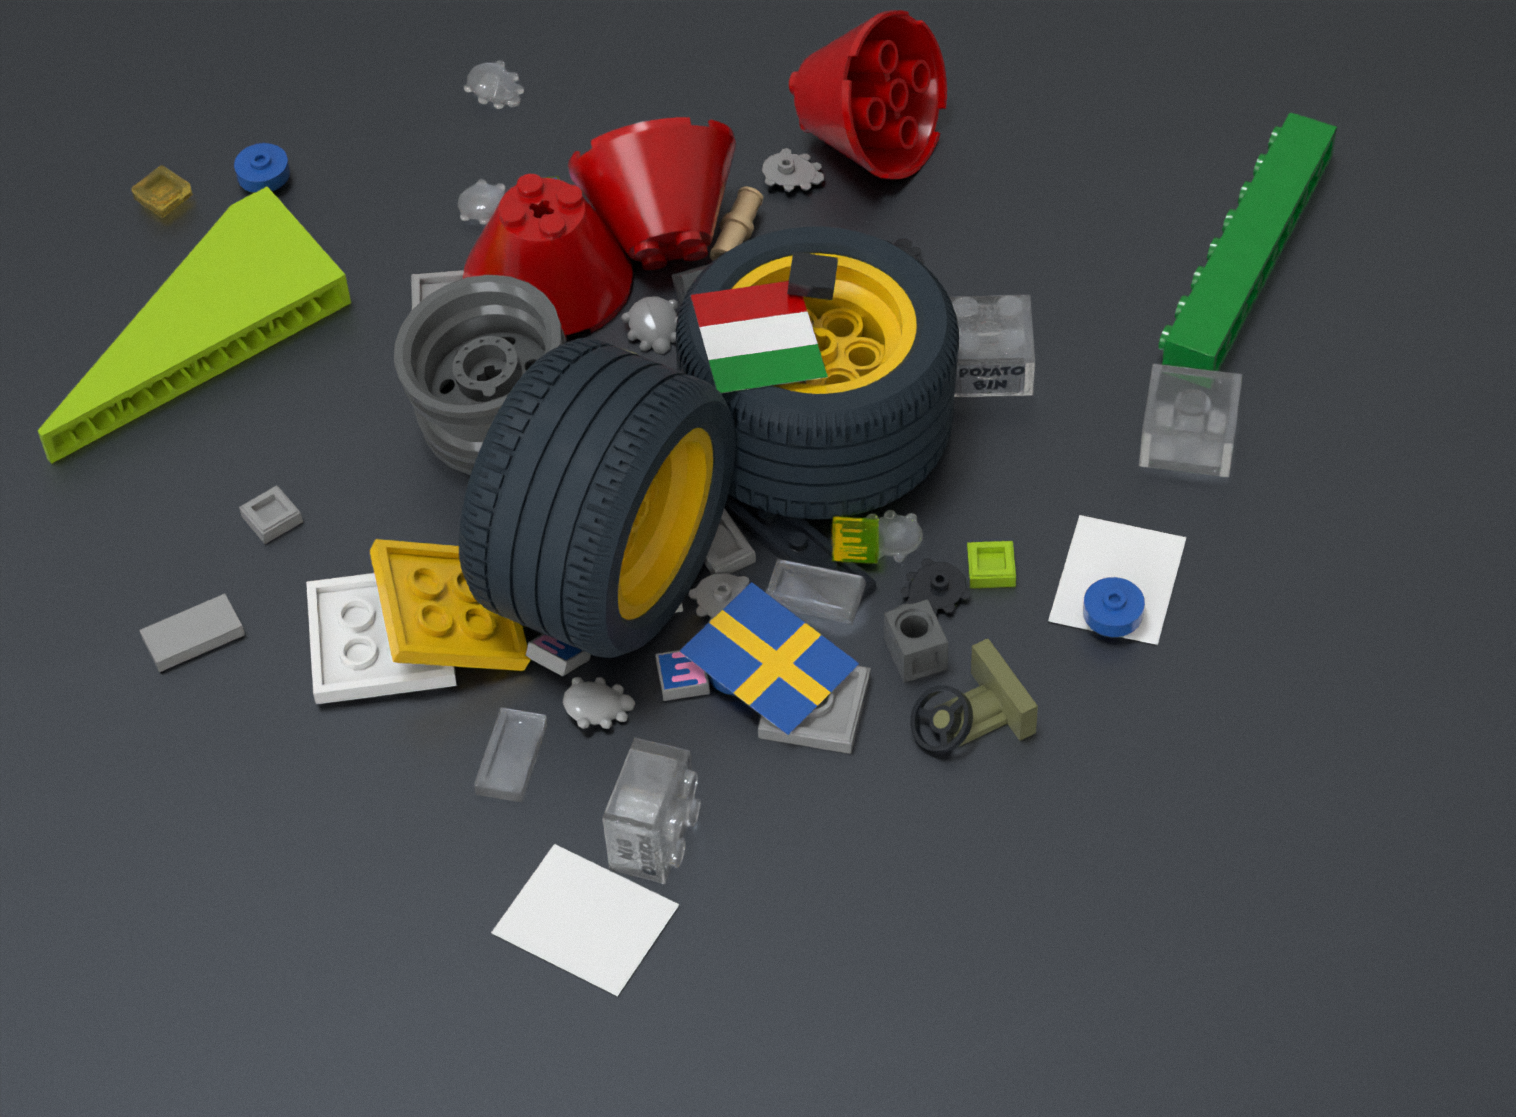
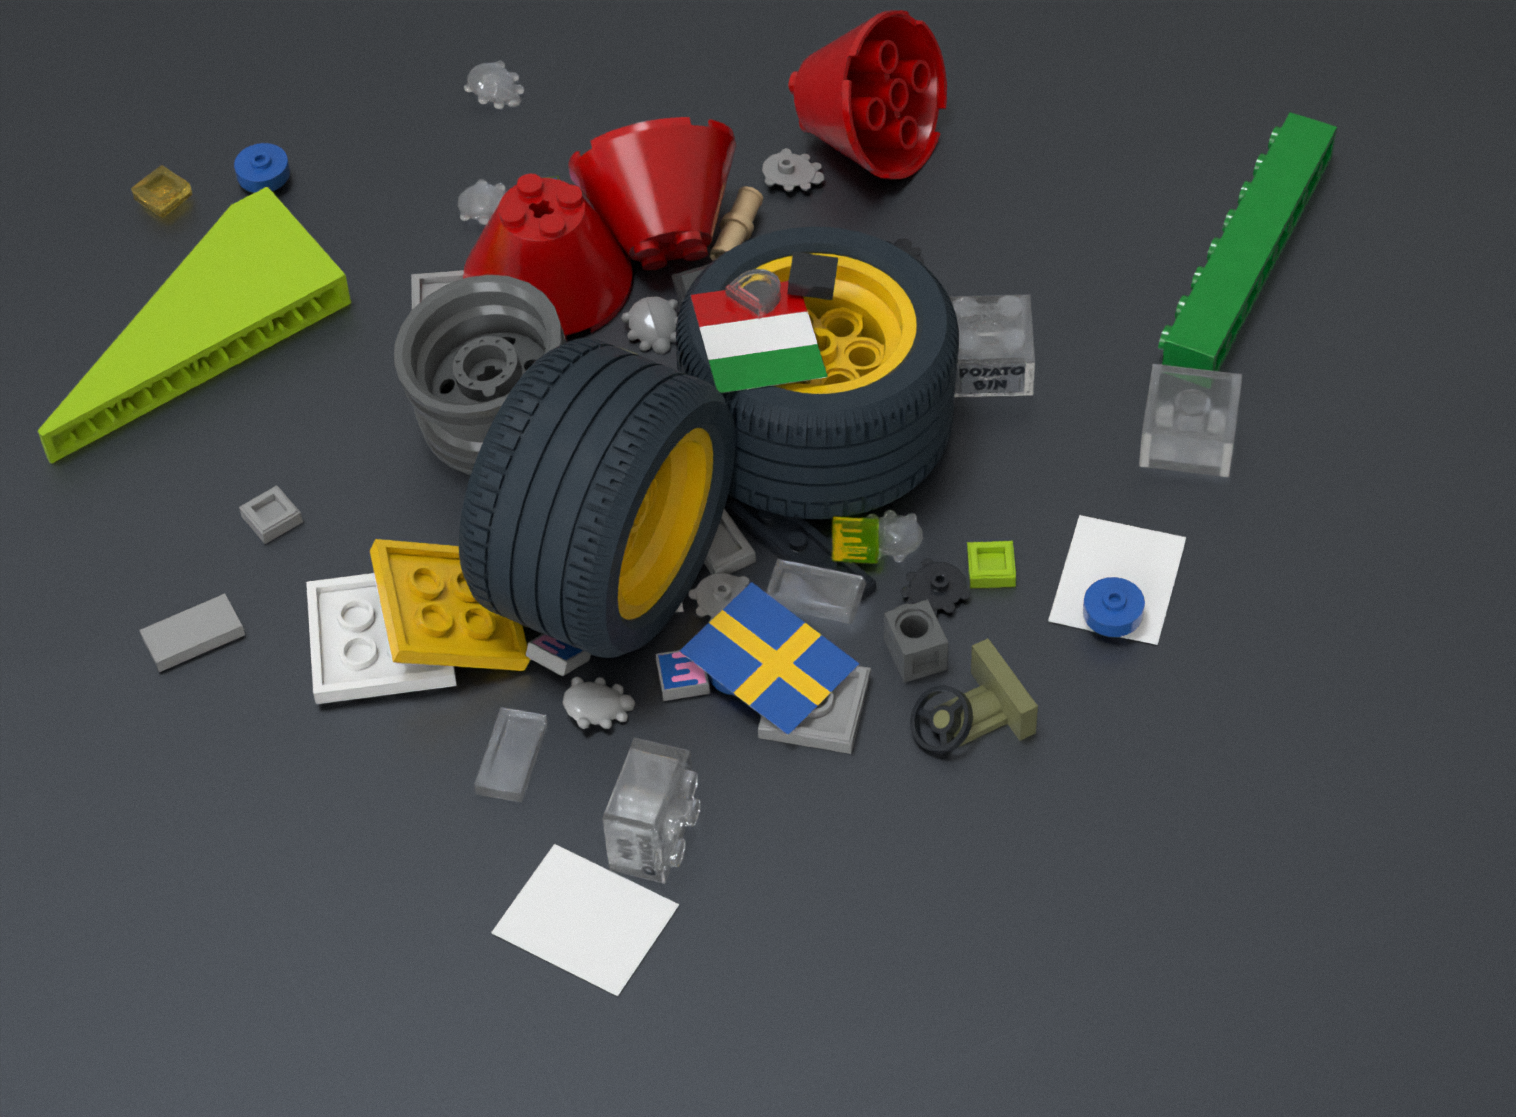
(755, 292): none -> clear tile

